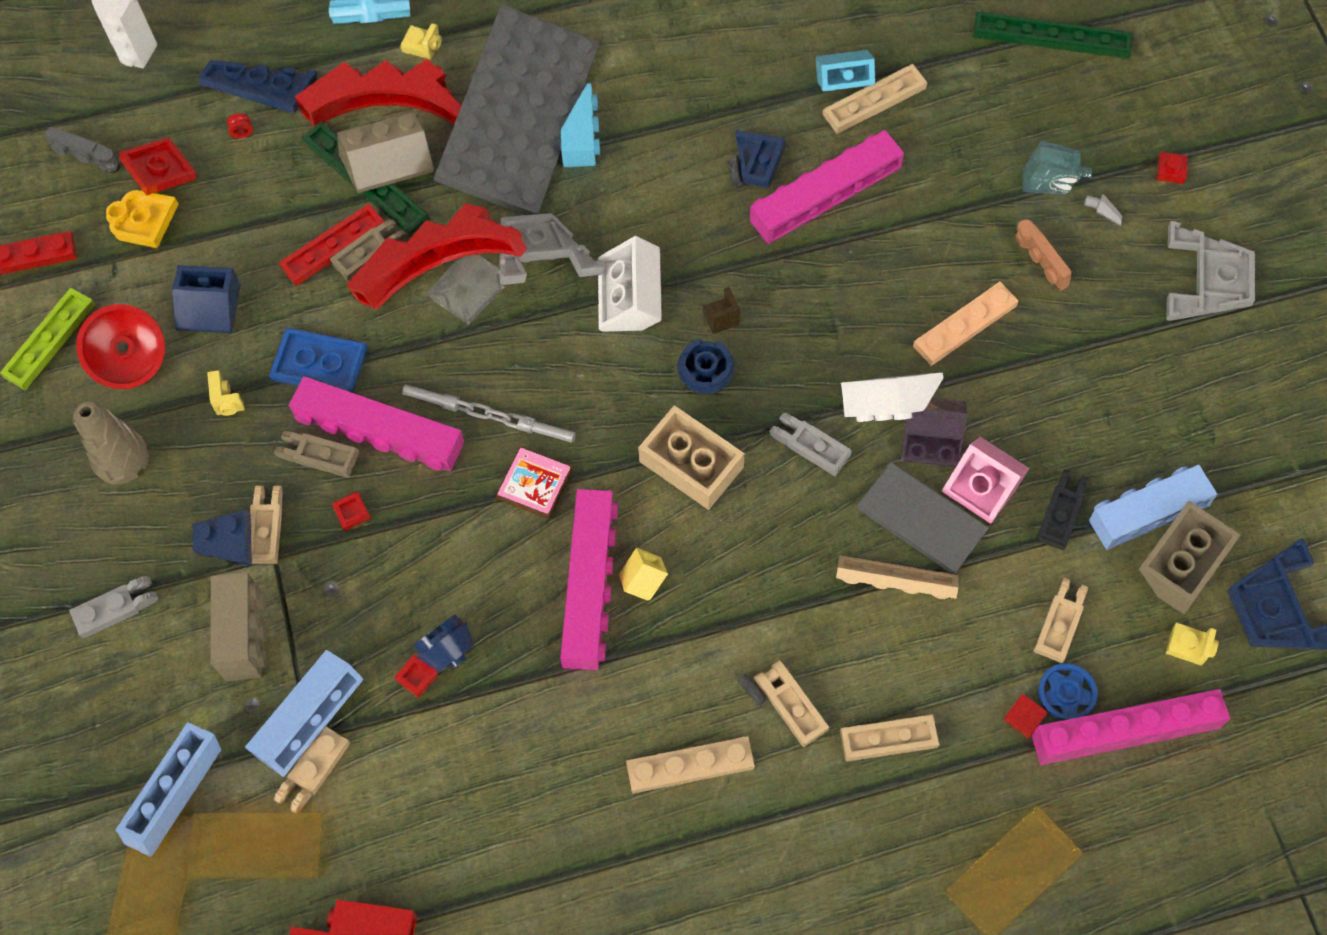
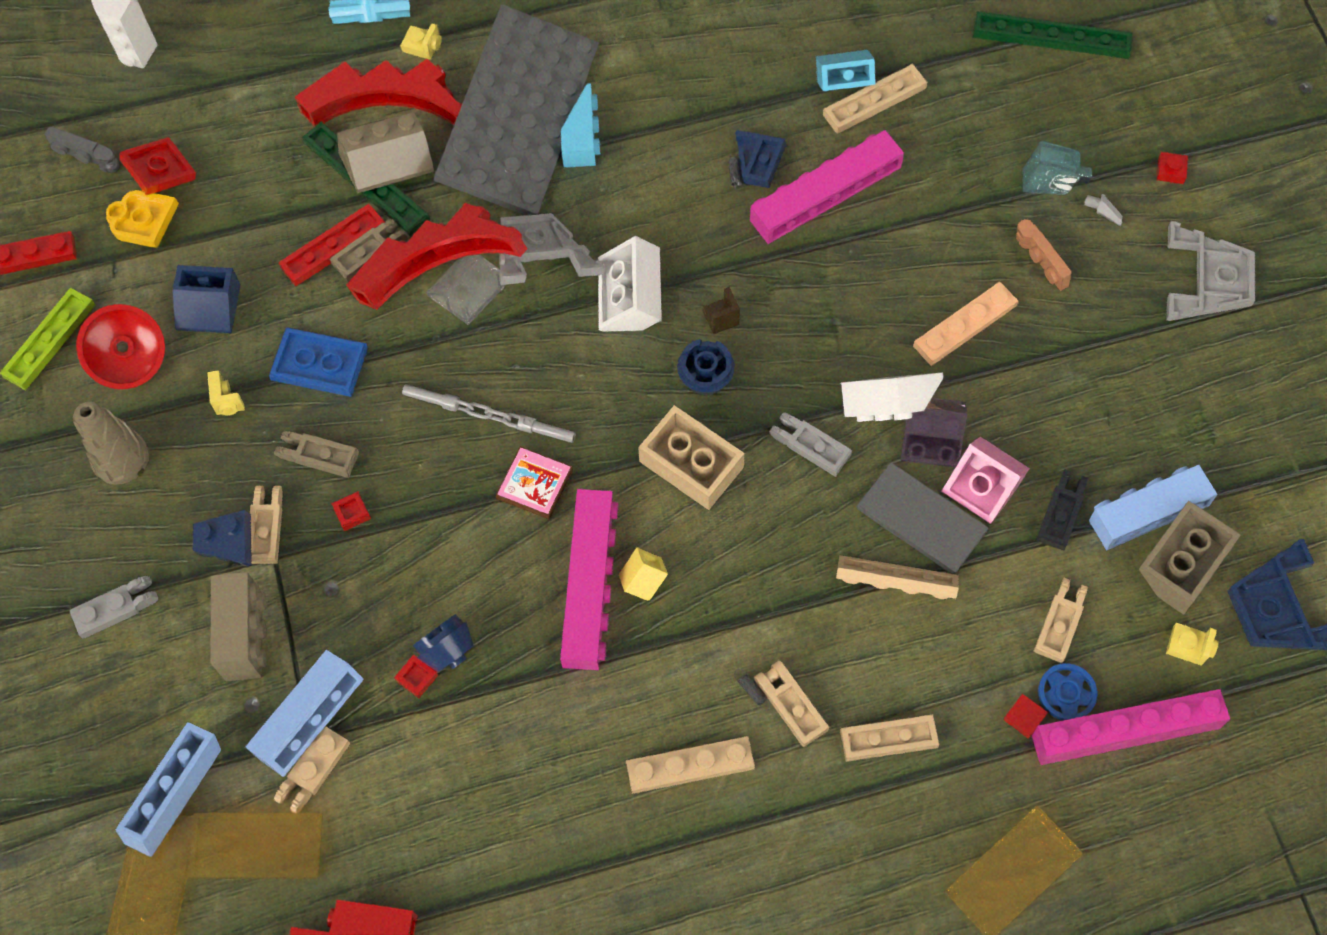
(239, 126): red bush -> none
(258, 83): dark blue wing -> none
(376, 424): dark pink brick -> none

